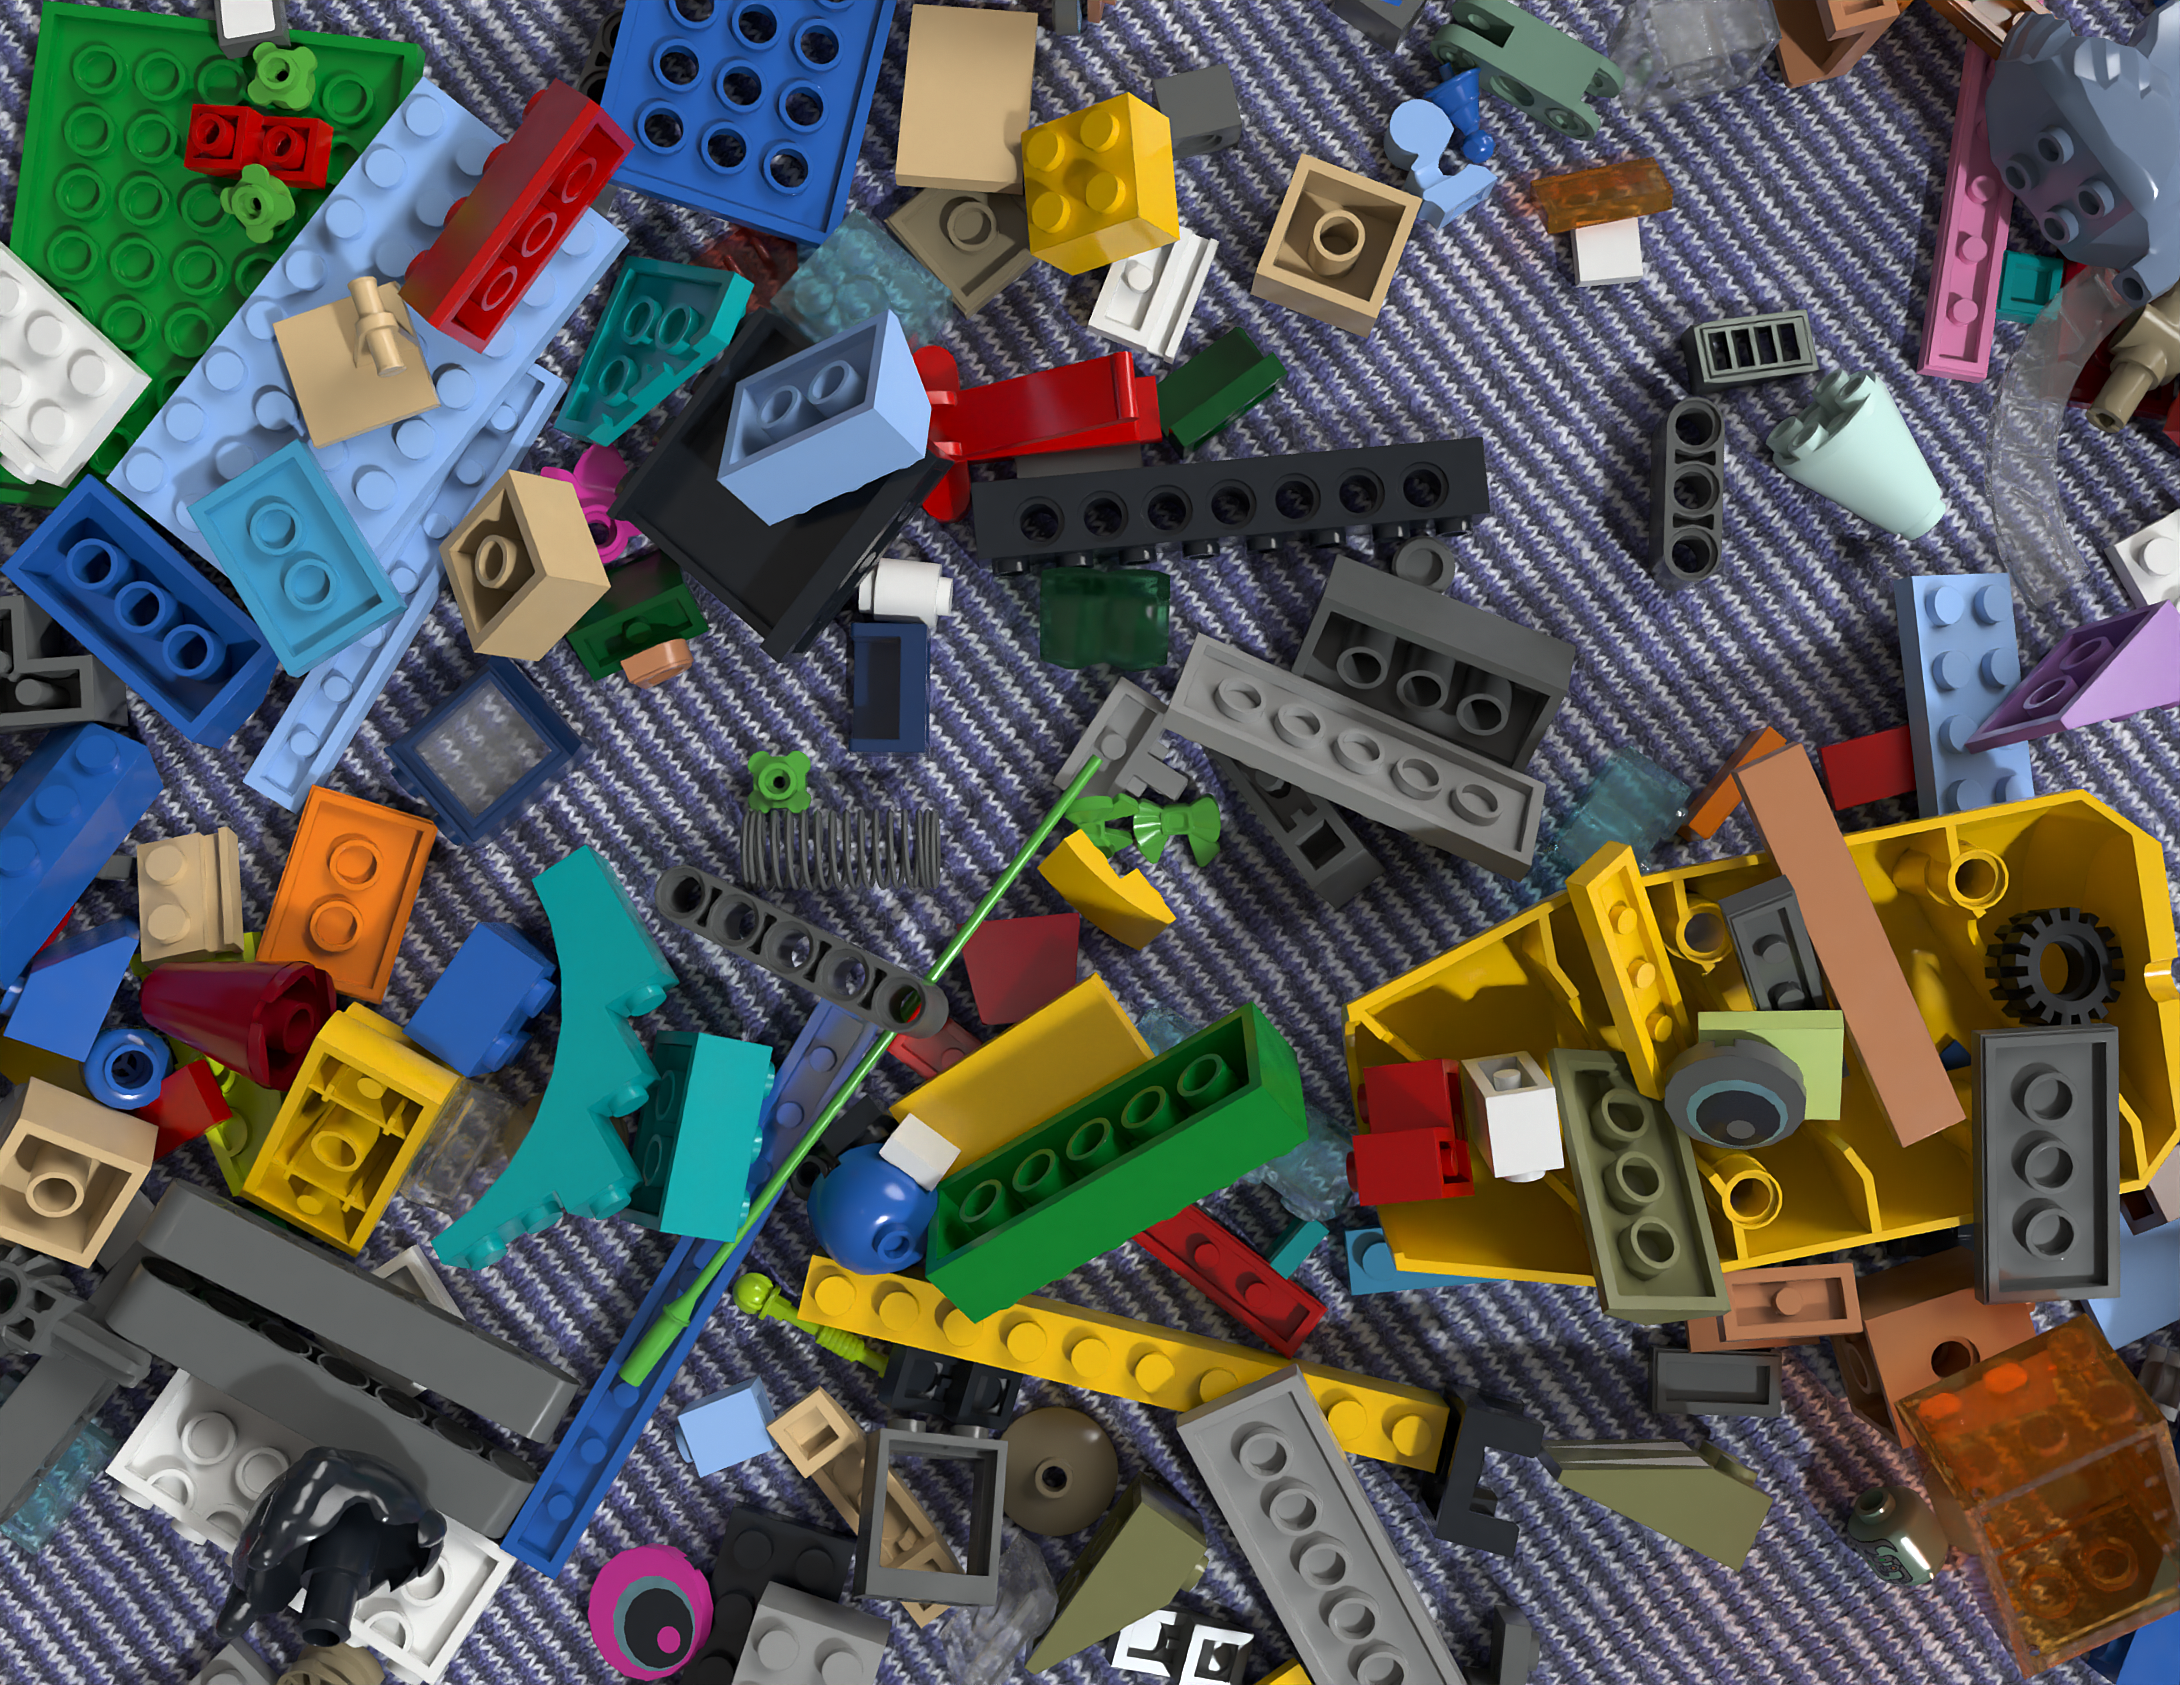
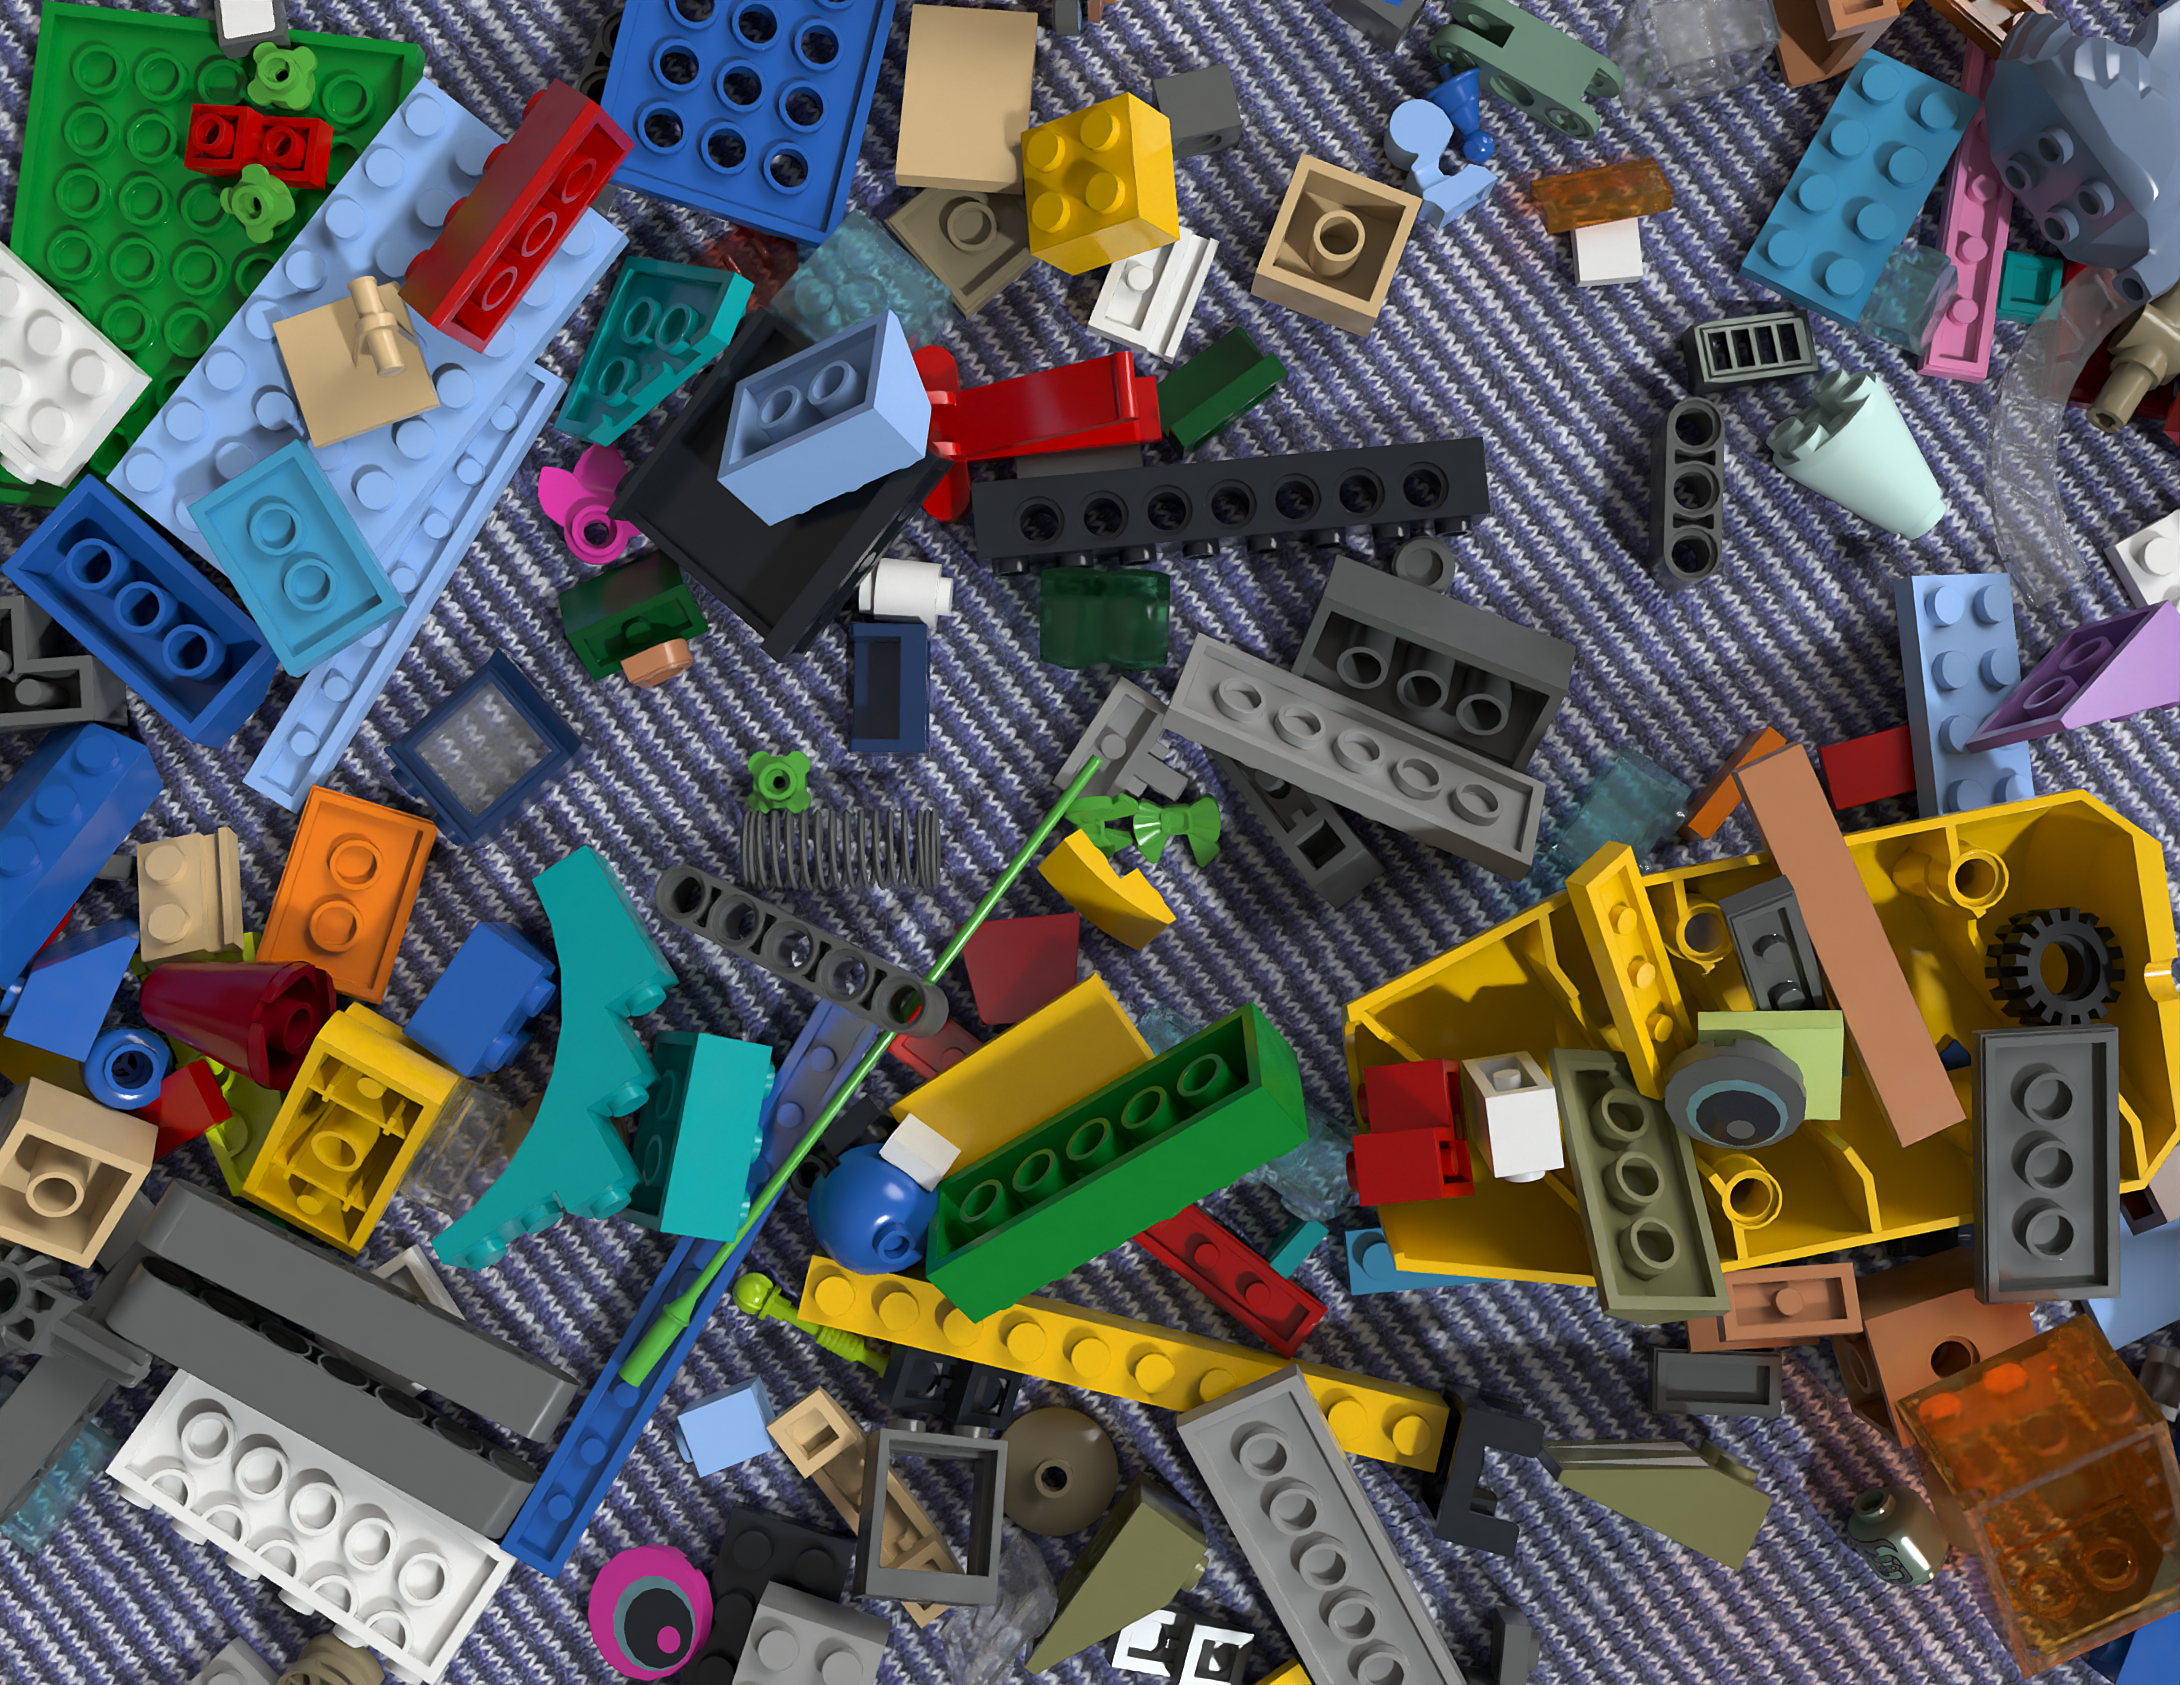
(337, 1530): black piece -> none
(523, 566): tan brick -> none
(1859, 187): none -> dark azure plate
(1910, 298): none -> clear light blue brick

